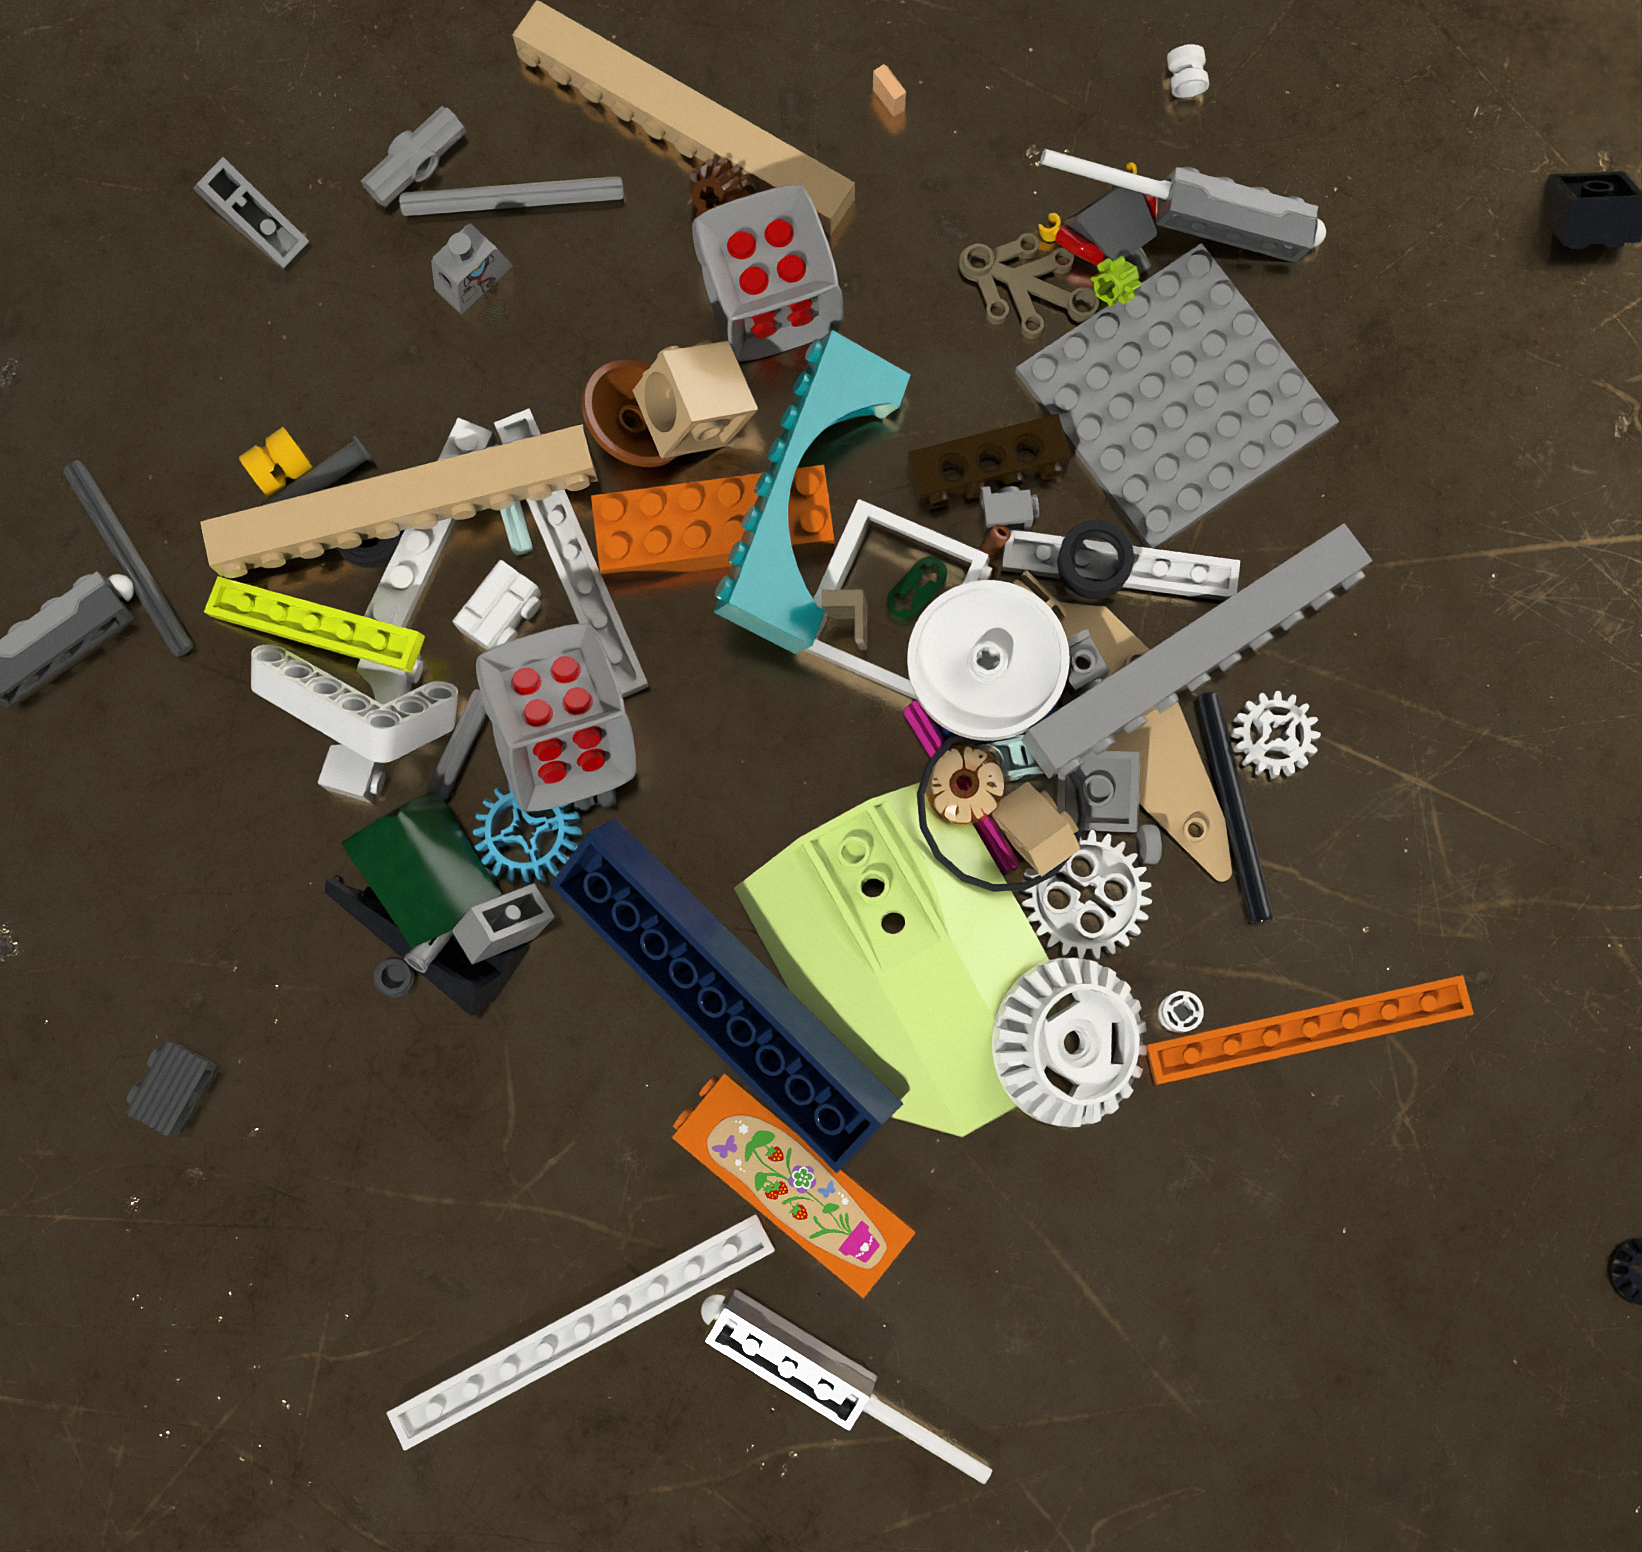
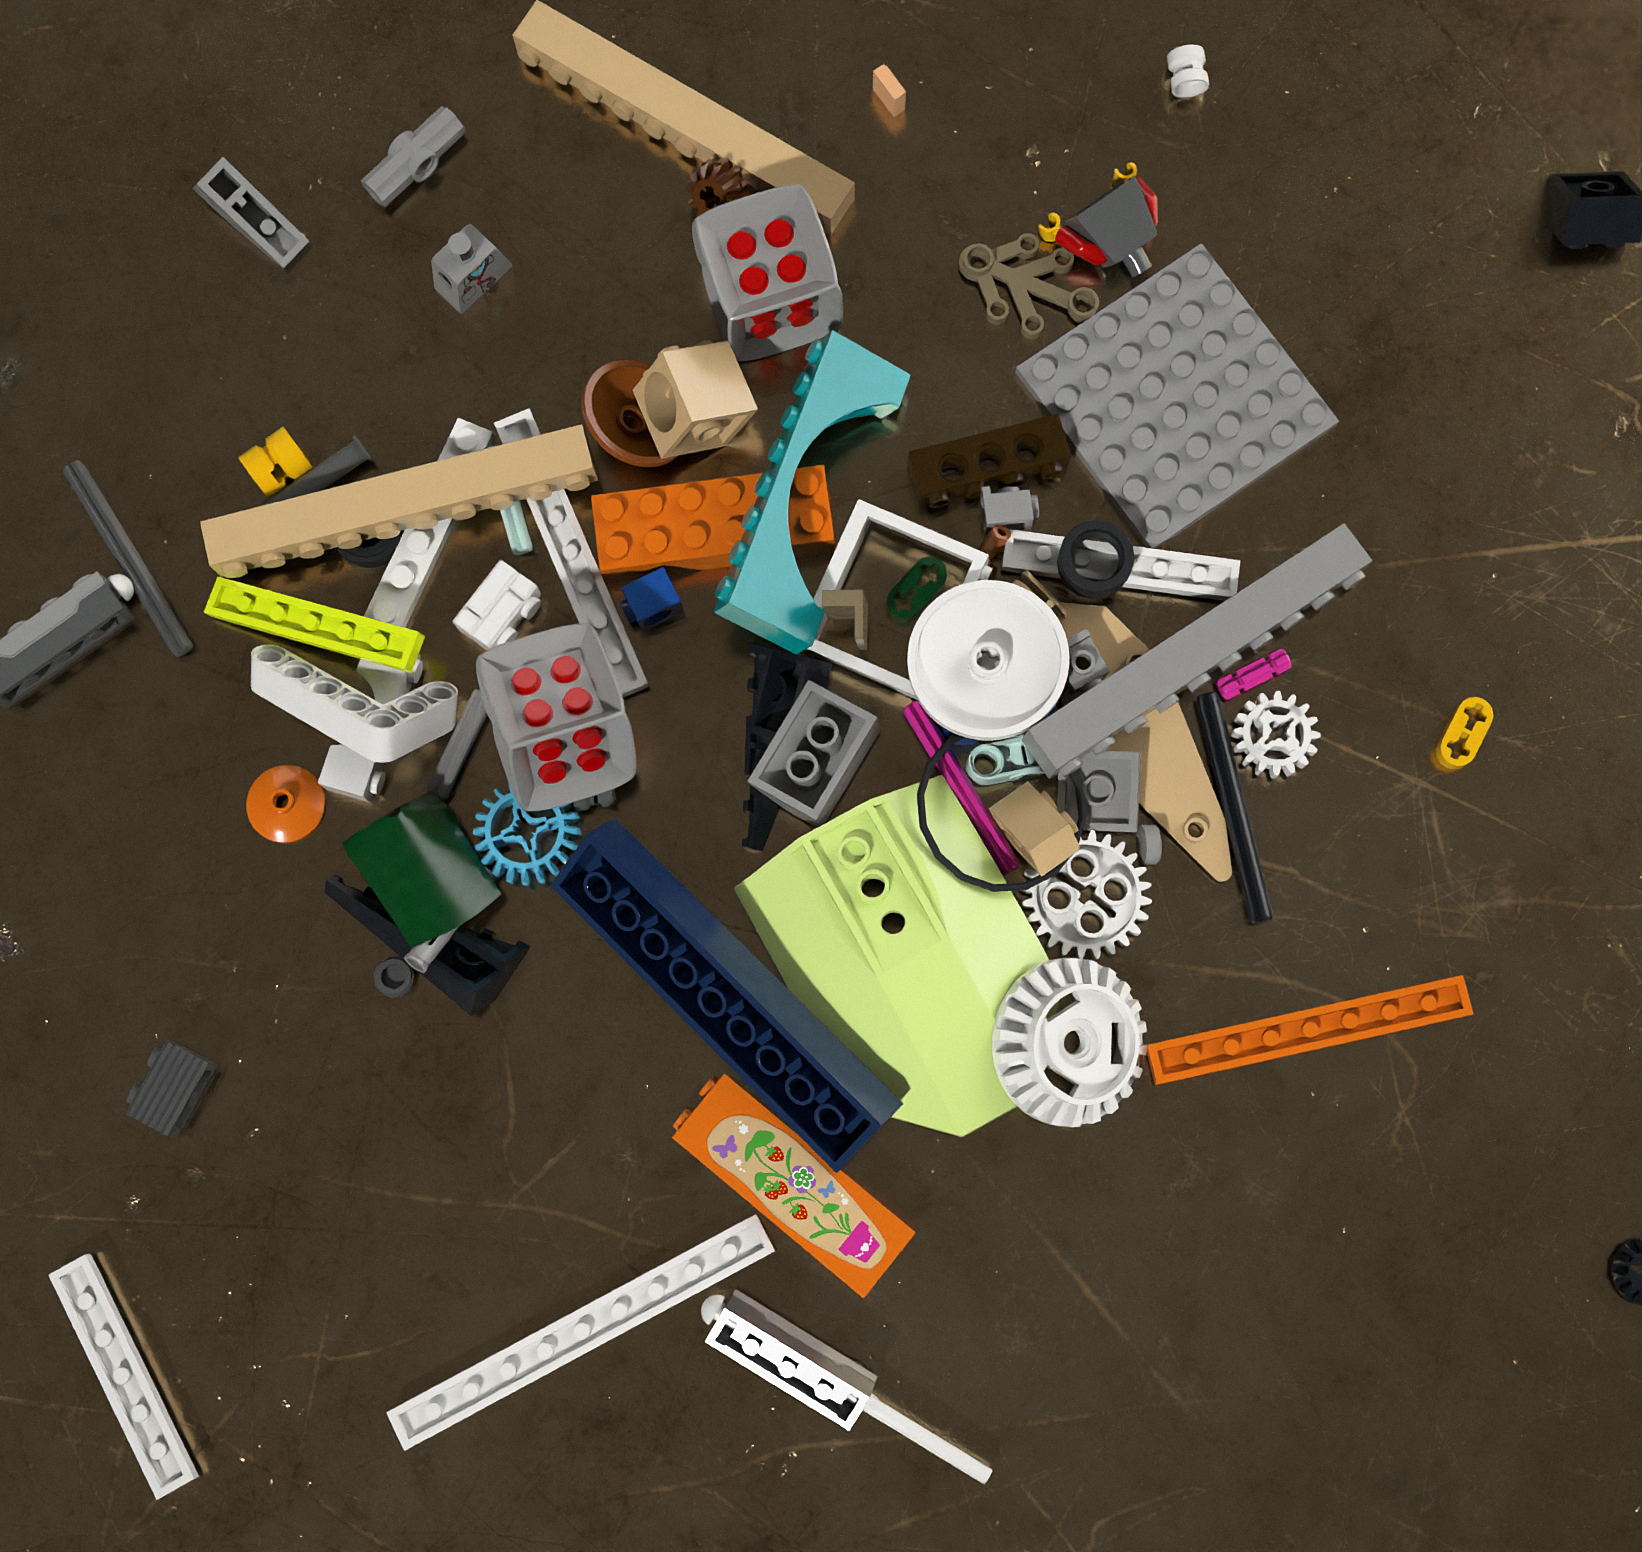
(123, 1376): none -> white plate
(298, 817): none -> orange dish
(502, 923): light grey brick -> none
(511, 196): light grey axle -> none
(650, 599): none -> blue brick
(775, 688): none -> black wedge
(815, 754): none -> light grey slope
(969, 805): tan dish -> none
(1116, 281): lime gear -> none
(1174, 1015): white wheel -> none
(1215, 207): piece -> none
(1253, 674): none -> dark pink axle
(1472, 737): none -> yellow beam

